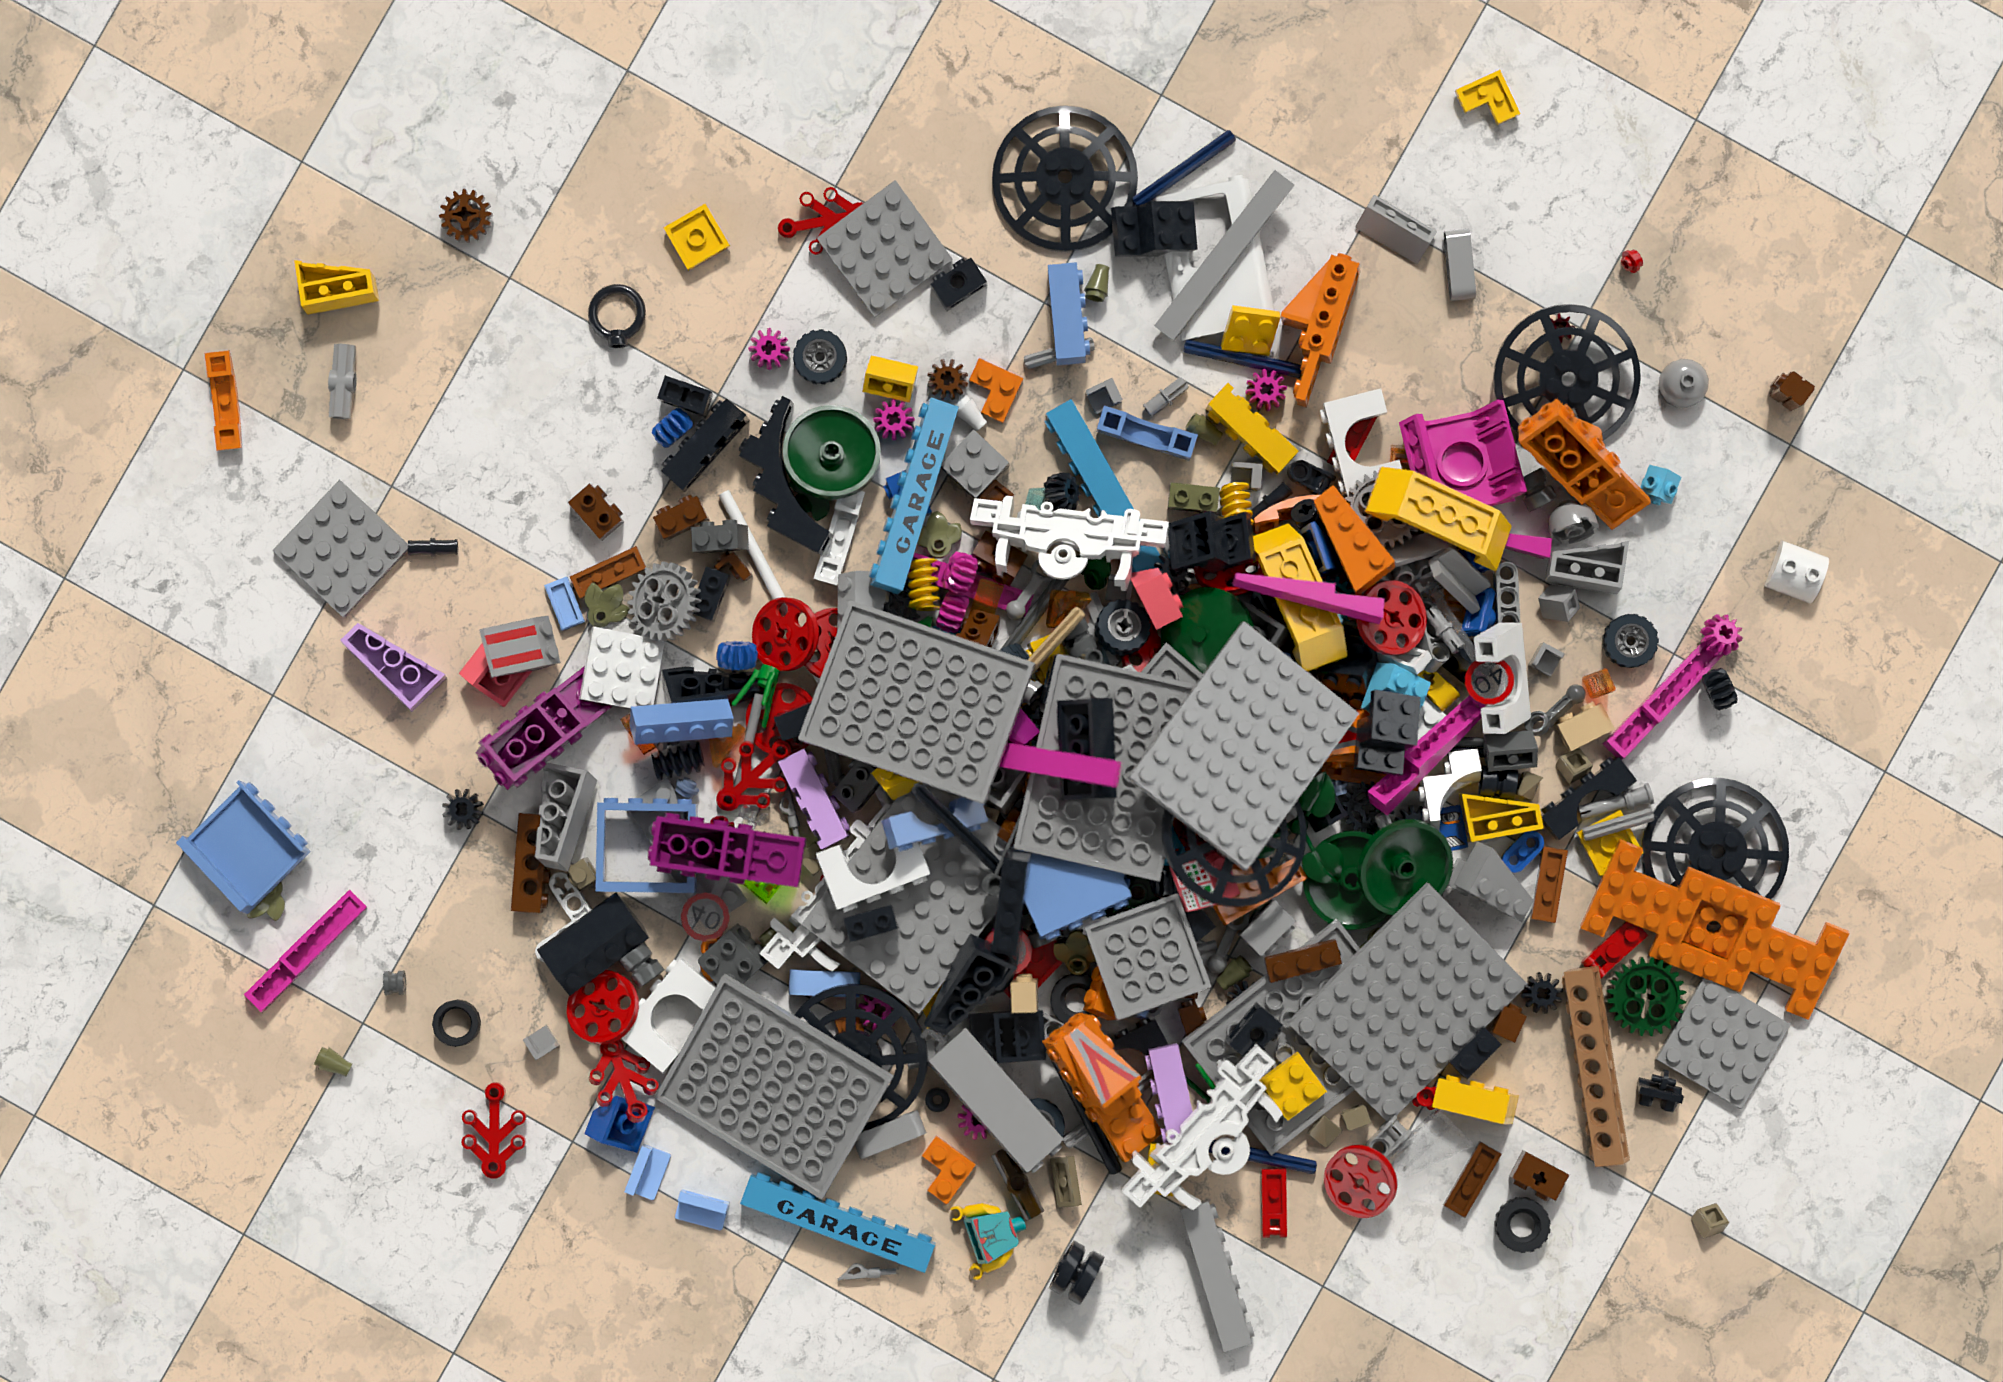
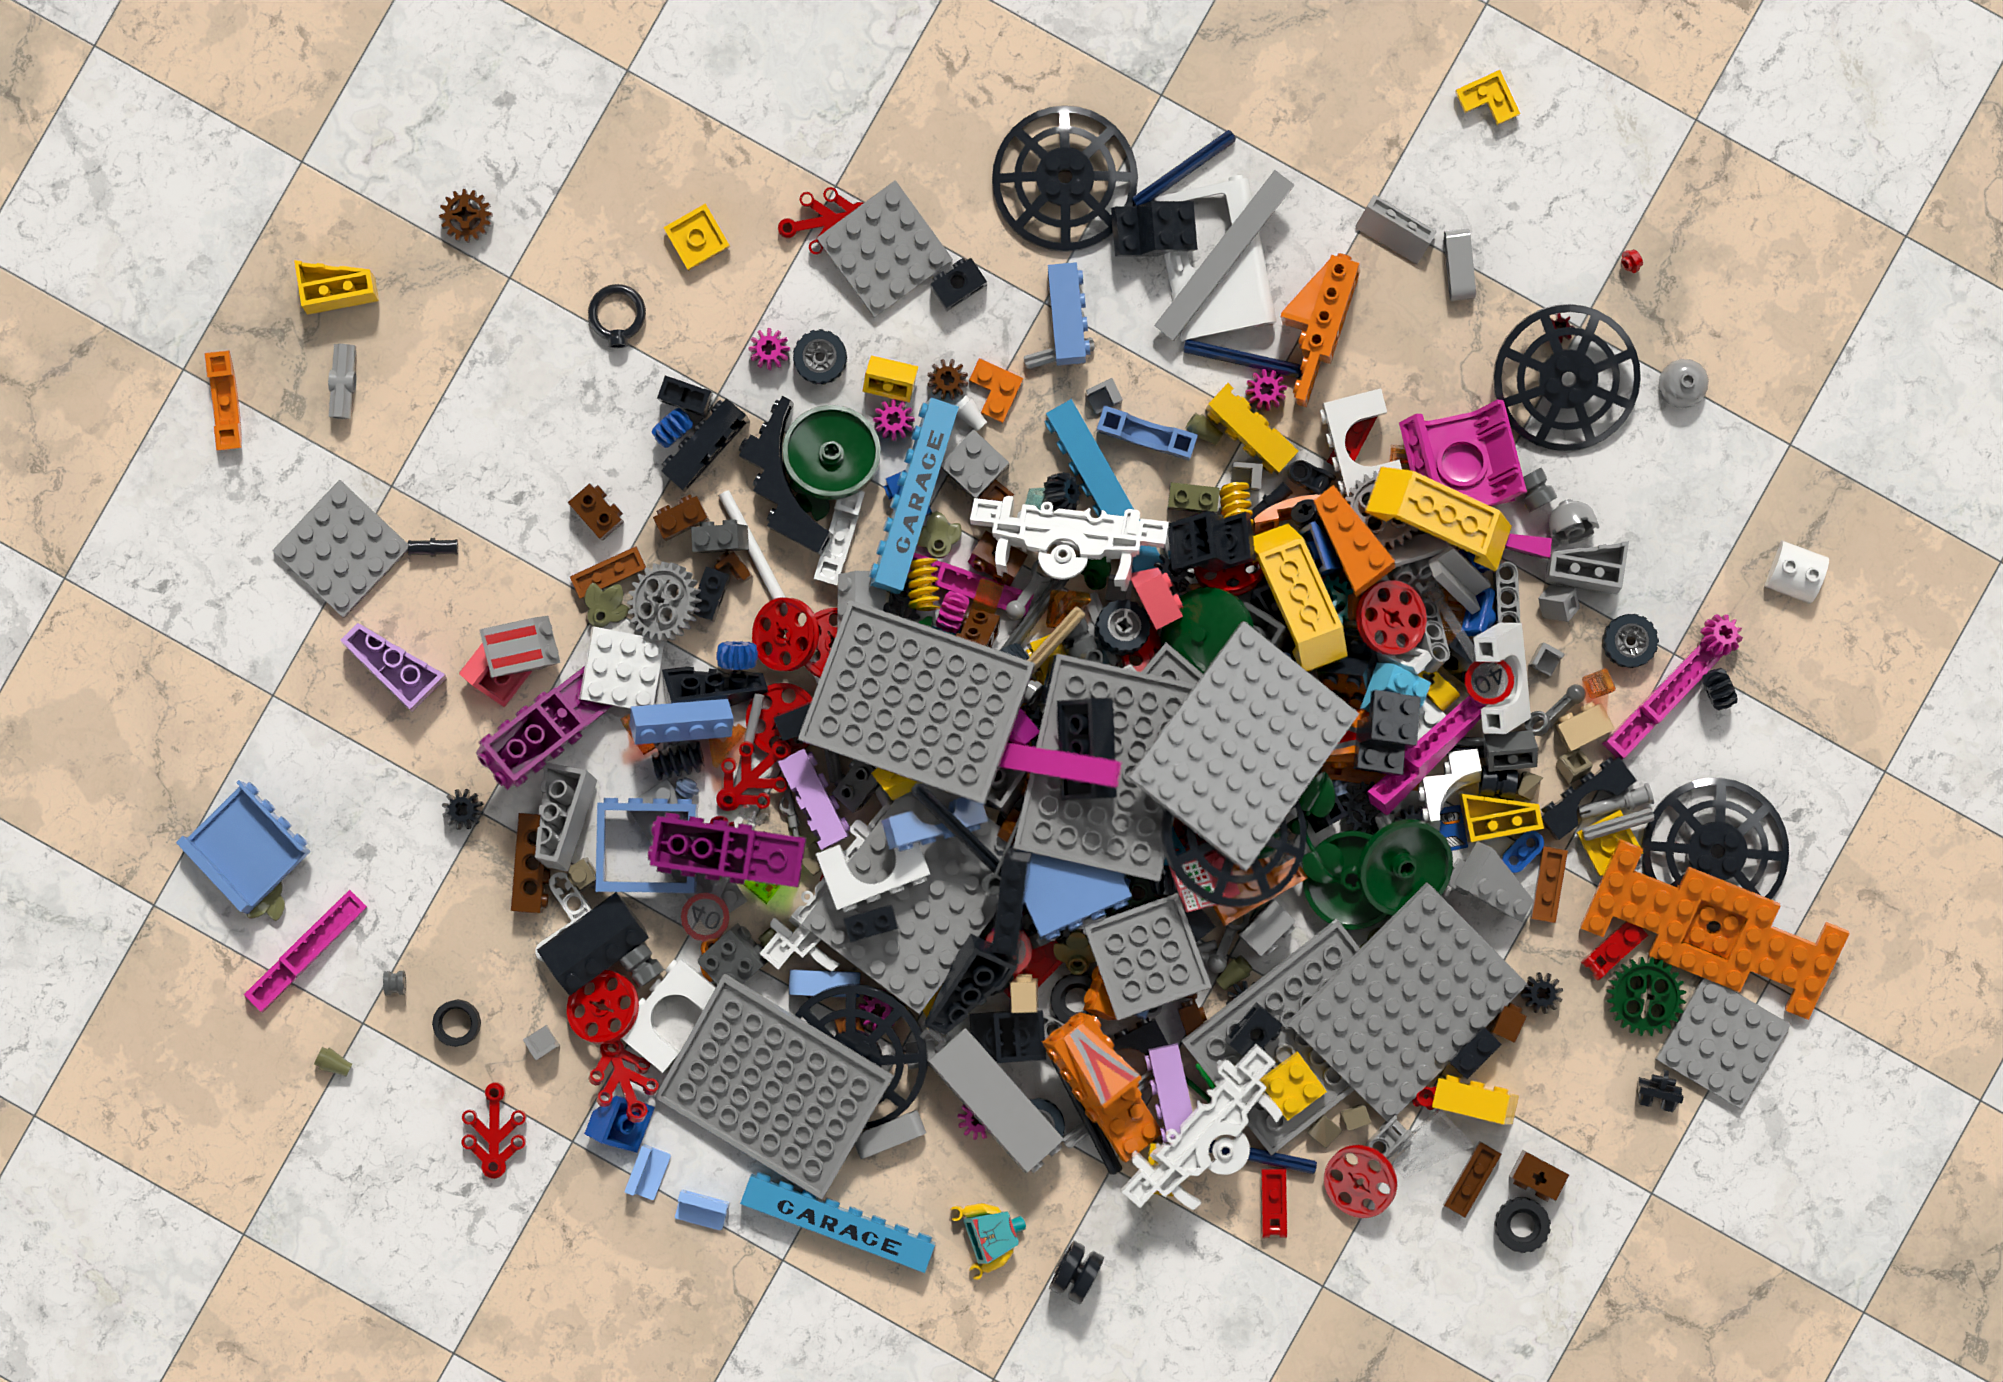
(564, 603): light blue tile -> none
(767, 679): green plant -> none
(866, 1273): light grey hand -> none
(937, 1107): black plate -> none
(953, 1167): orange plate -> none
(960, 573): dark pink gear -> none
(1025, 1198): dark brown piece -> none
(1065, 1181): dark tan plate -> none
(1097, 286): olive cone -> none
(1166, 396): light grey axle -> none
(1216, 1276): light grey brick -> none
(1250, 330): yellow plate -> none
(1302, 960): reddish brown plate -> none
(1314, 594): dark pink slope -> none
(1444, 630): light grey pin -> none
(1581, 463): orange wedge -> none
(1589, 979): medium nougat brick -> none
(1660, 484): medium azure brick -> none
(1710, 1220): dark tan slope -> none
(1791, 390): reddish brown brick -> none

